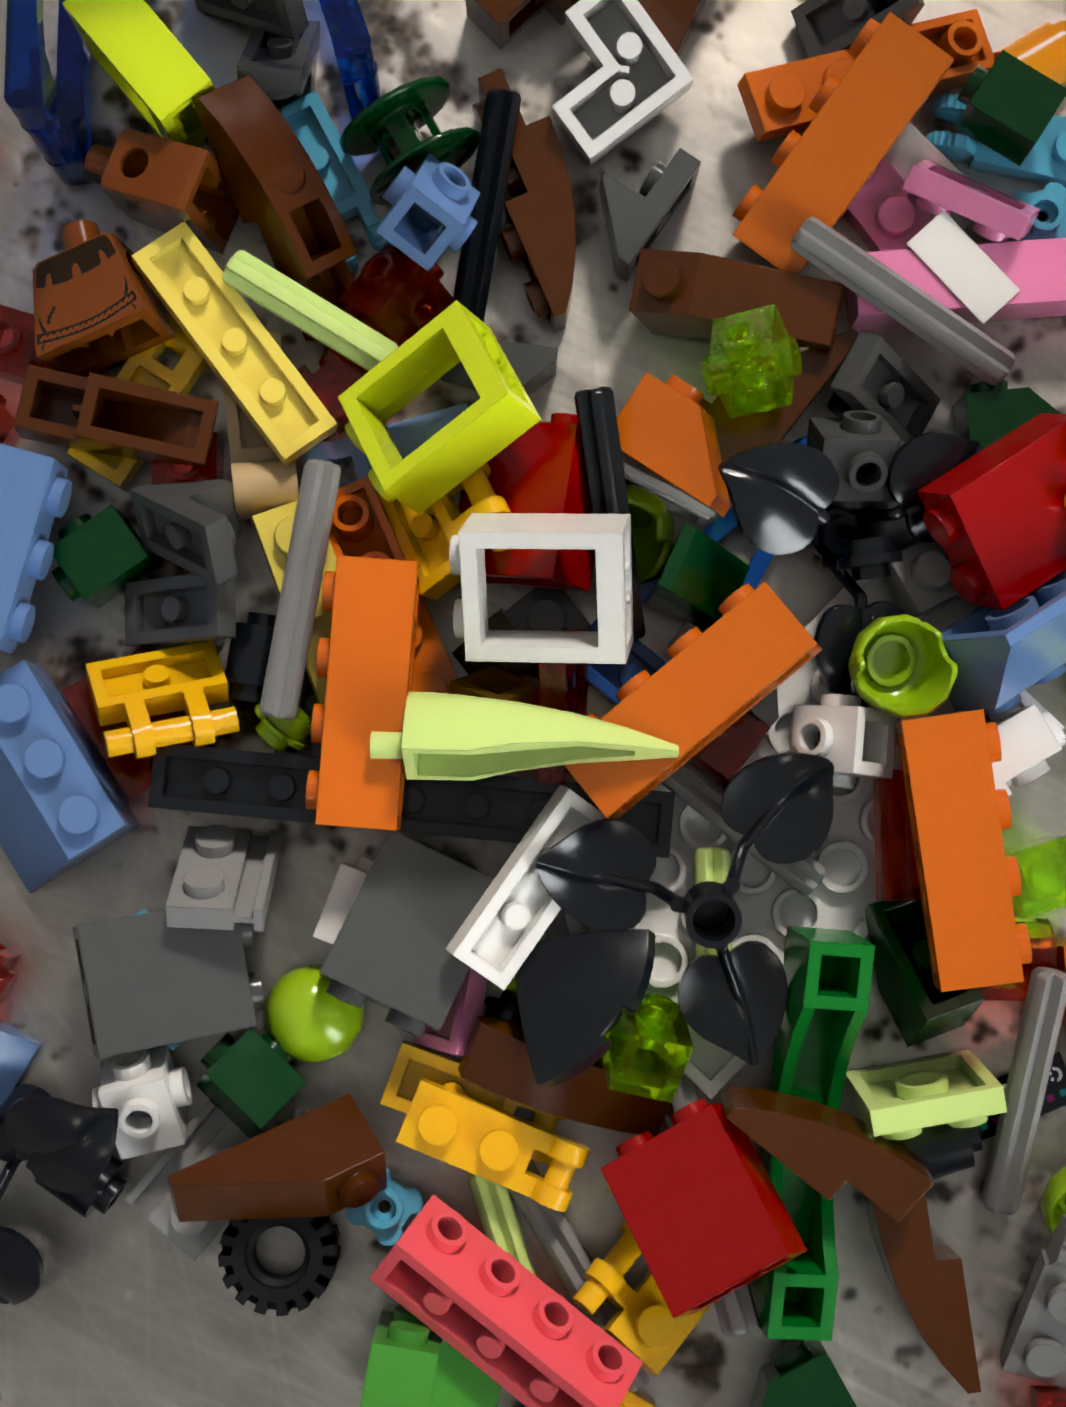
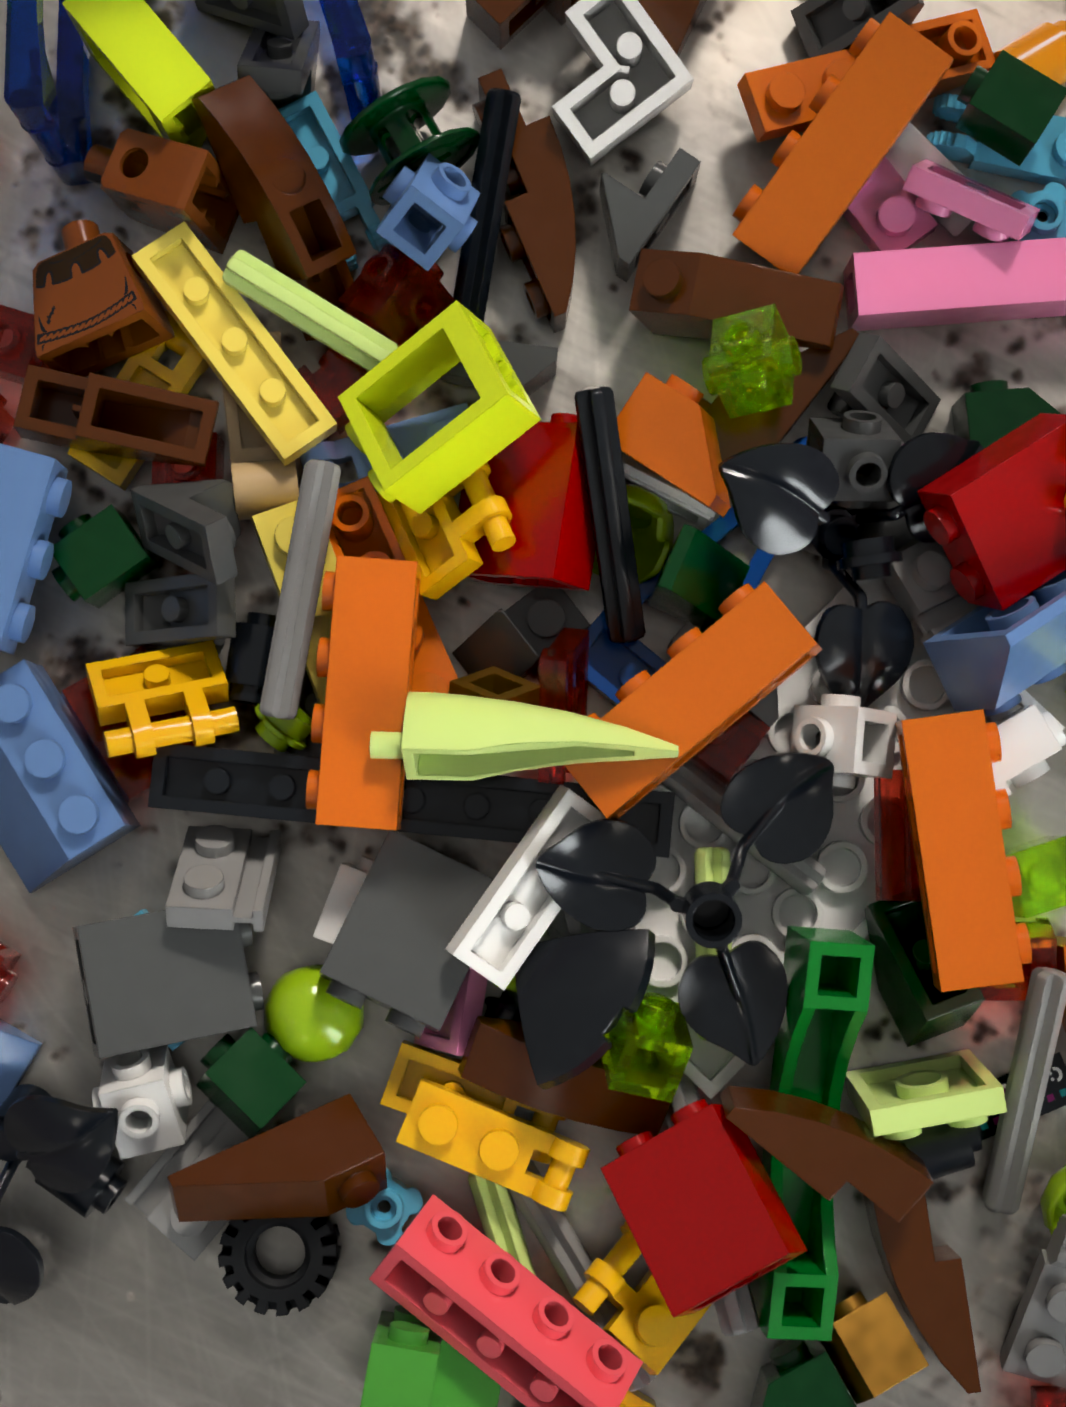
(599, 532): white window -> none
(872, 1346): none -> pearl gold brick
(902, 301): light grey axle -> none
(902, 666): lime hair -> none
(963, 267): white sticker -> none

